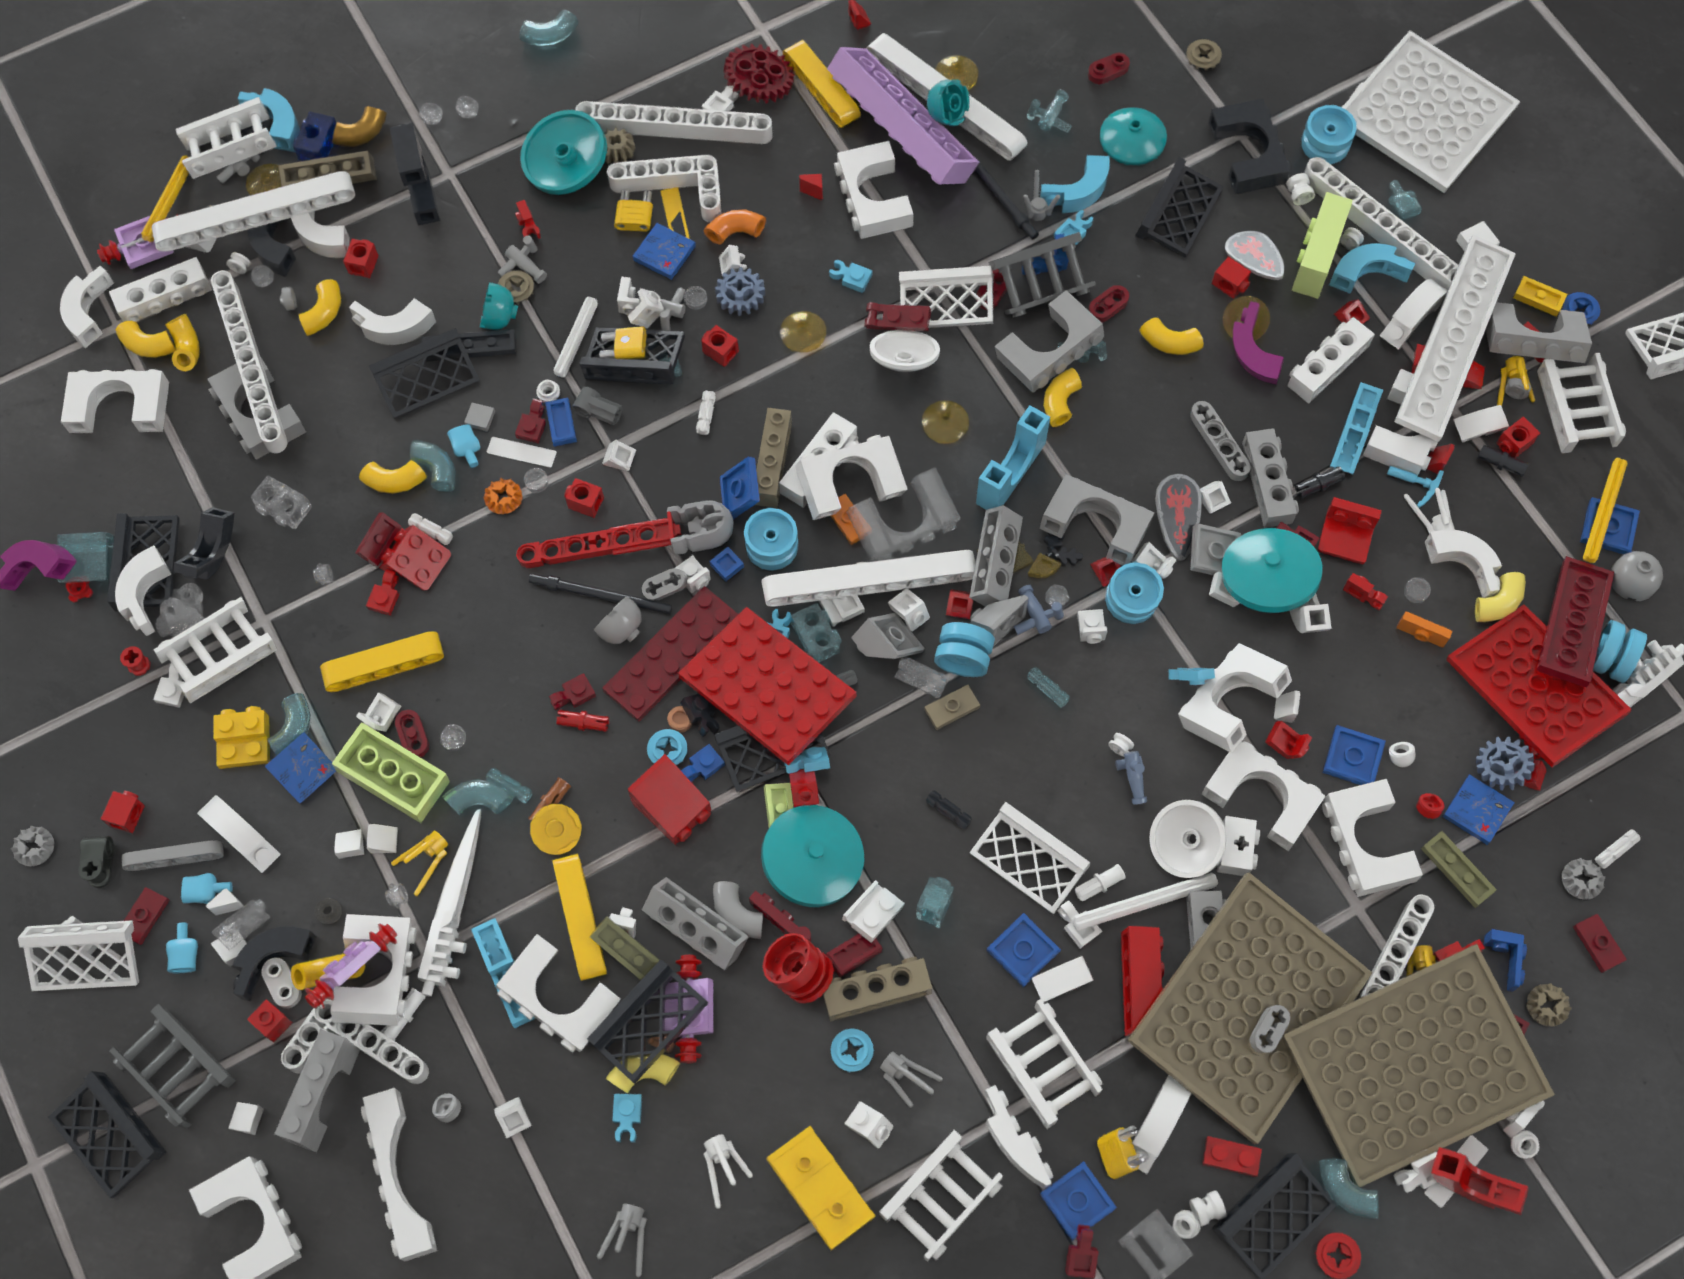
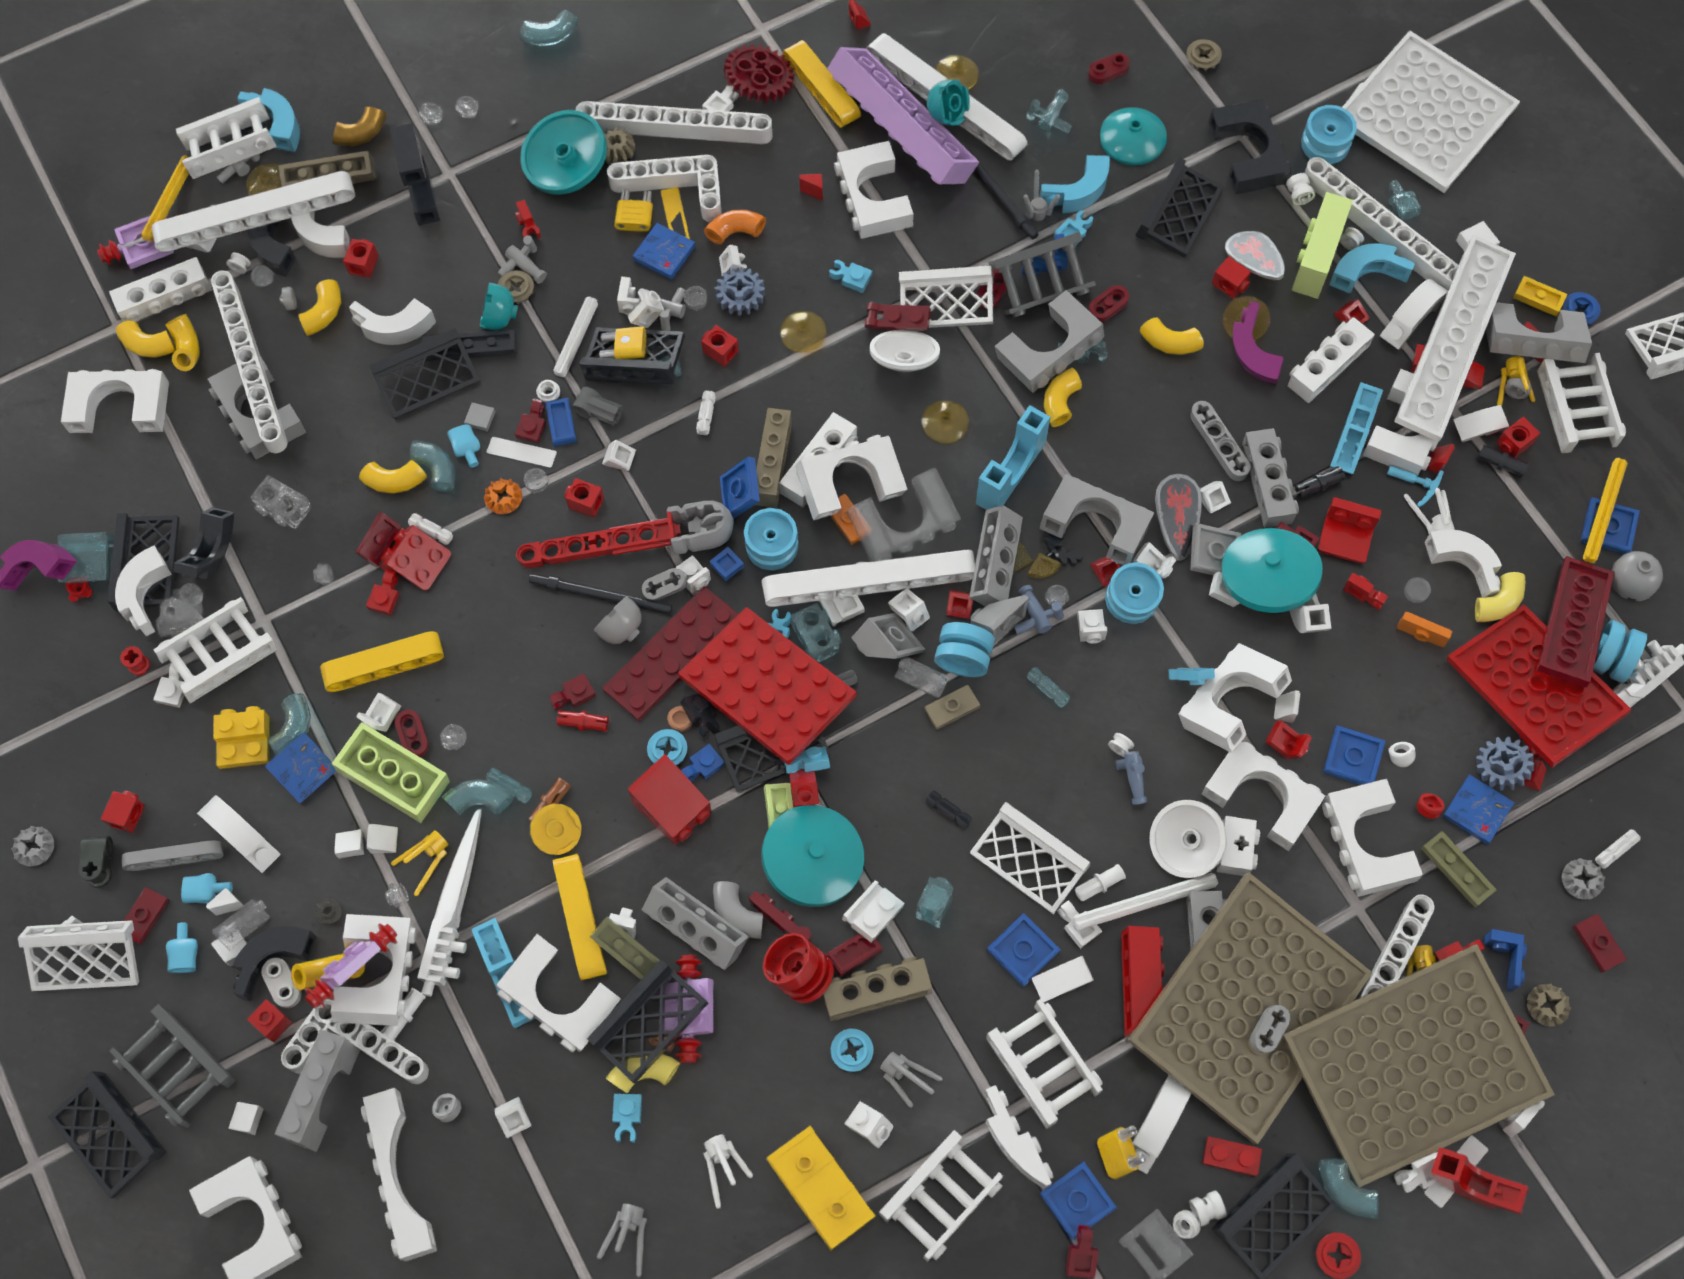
(77, 301): white arch -> none
(315, 137): clear blue brick -> none
(1529, 1149): white plate -> none

